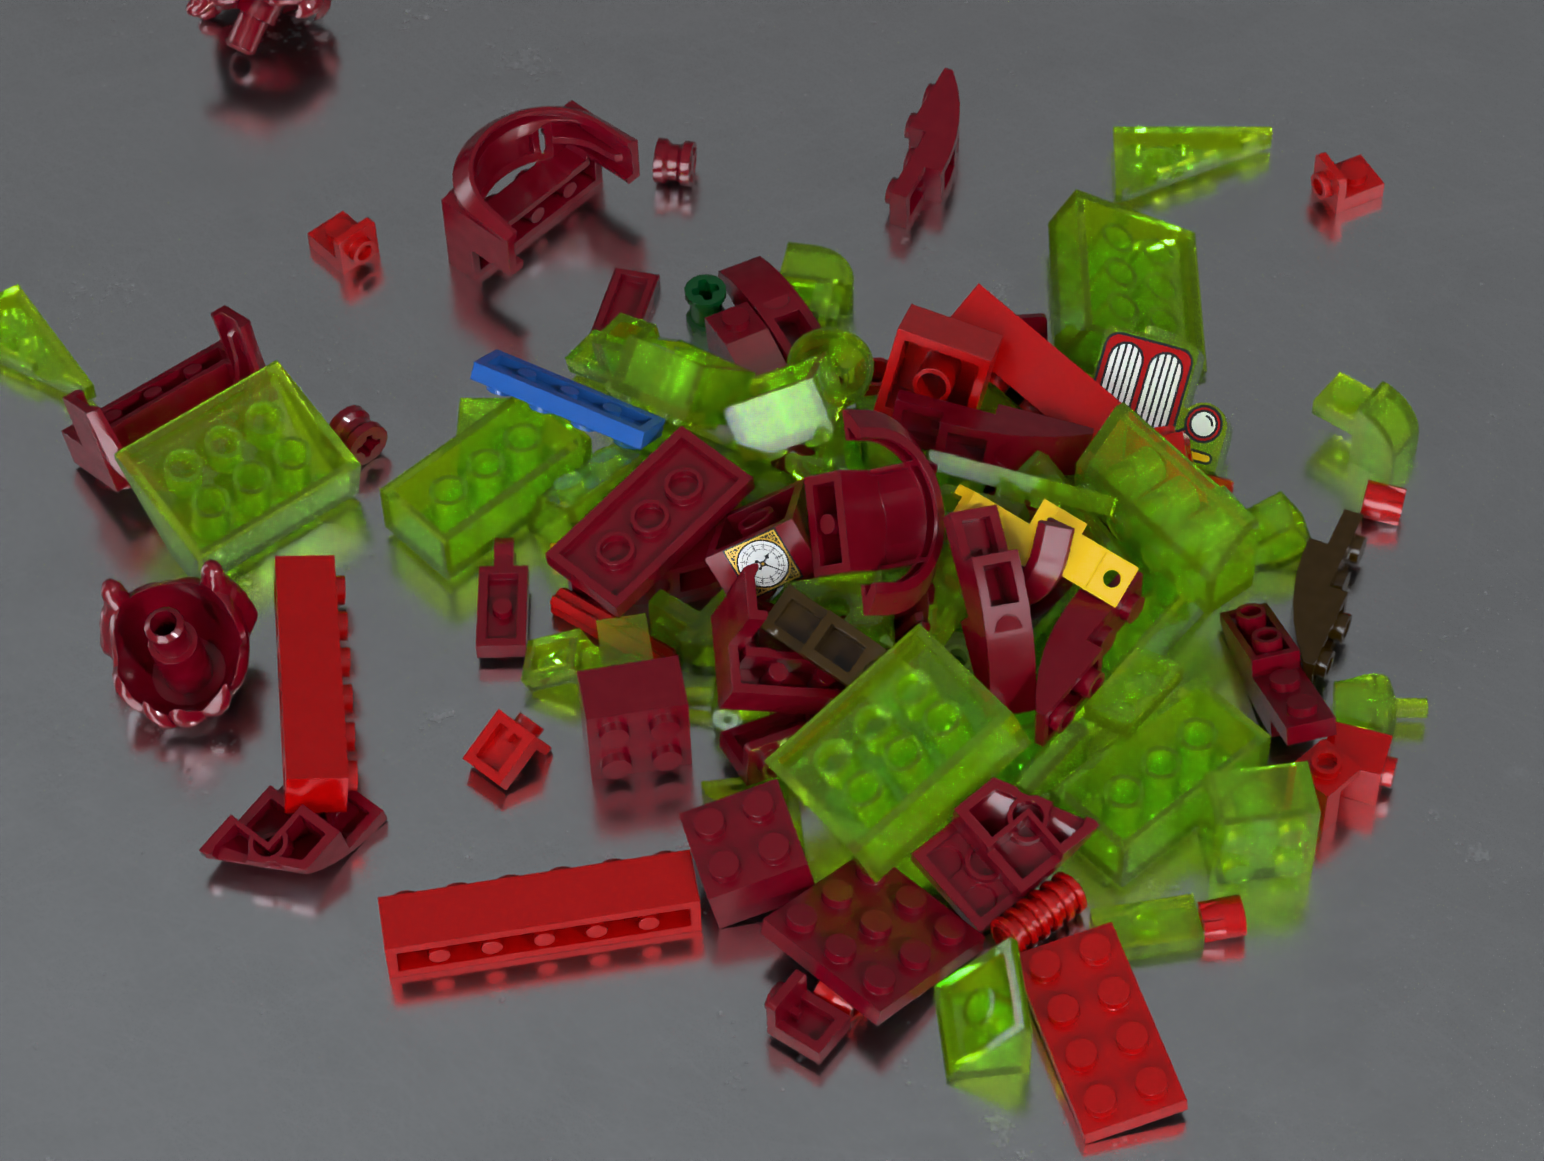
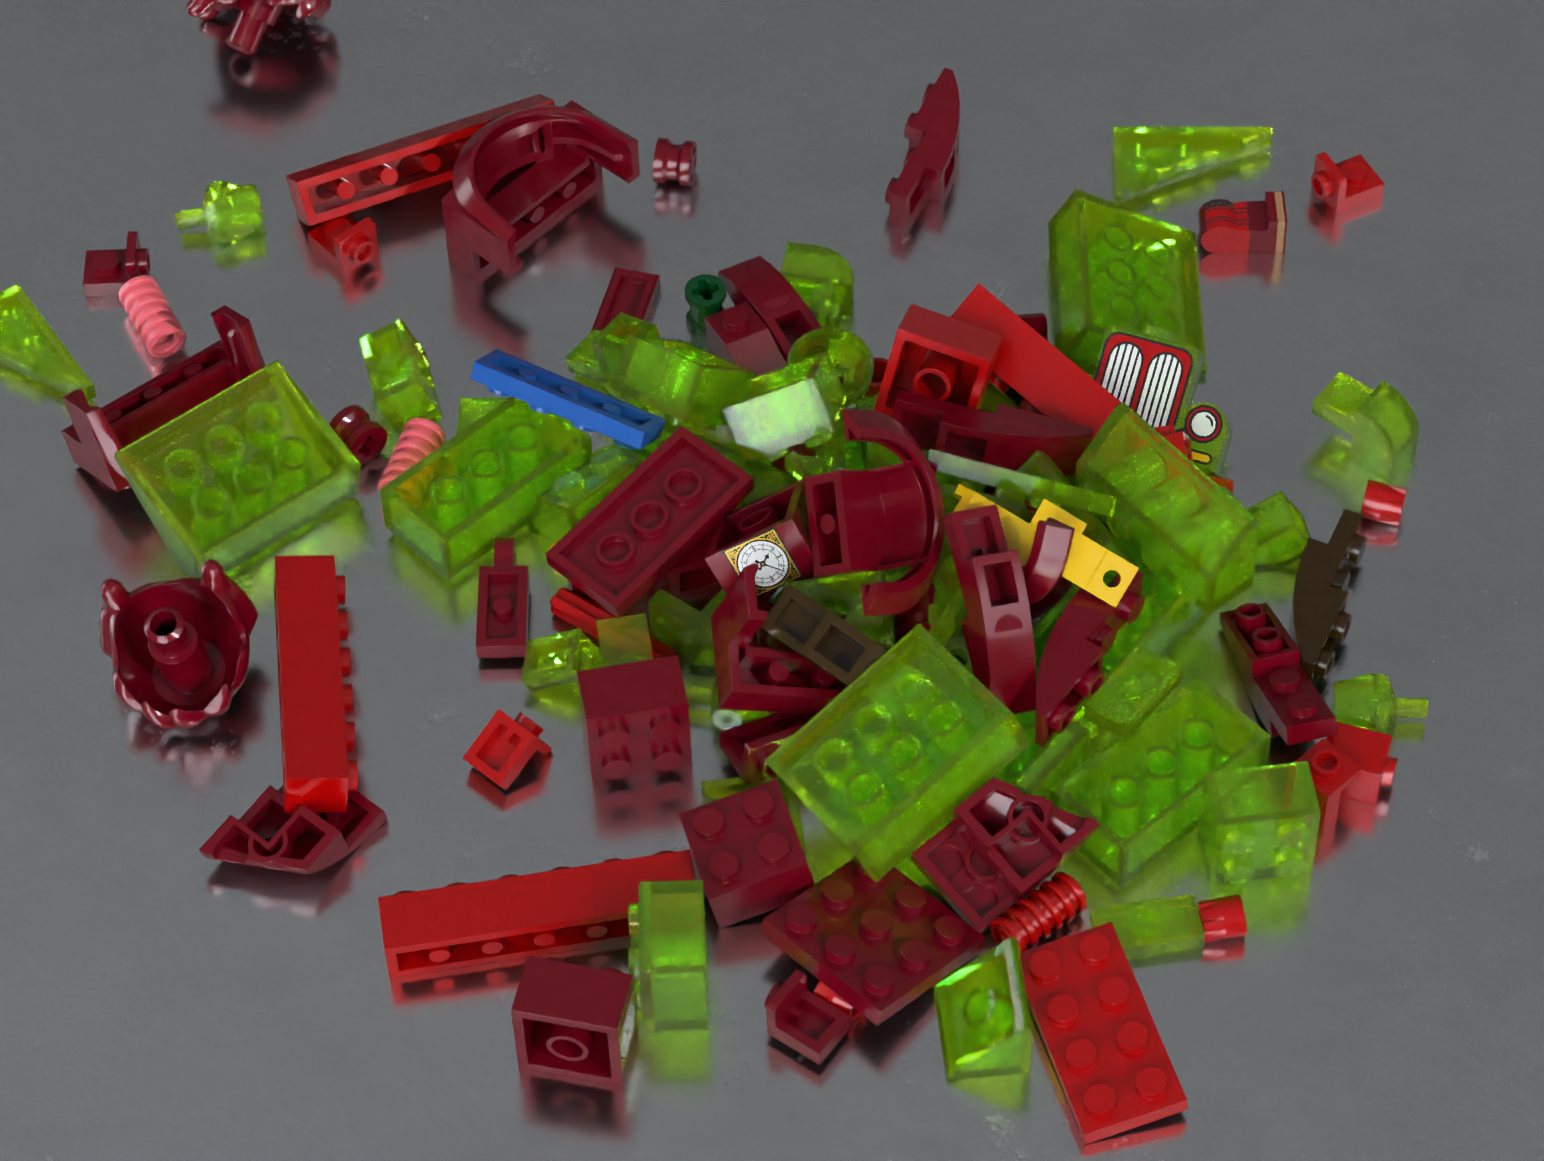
(110, 269): none -> dark red bracket
(152, 316): none -> coral piece
(227, 211): none -> clear neon green piece
(390, 168): none -> red brick
(400, 375): none -> clear neon green brick
(414, 443): none -> coral piece
(575, 1020): none -> dark red brick
(669, 955): none -> clear neon green brick
(1244, 225): none -> leg

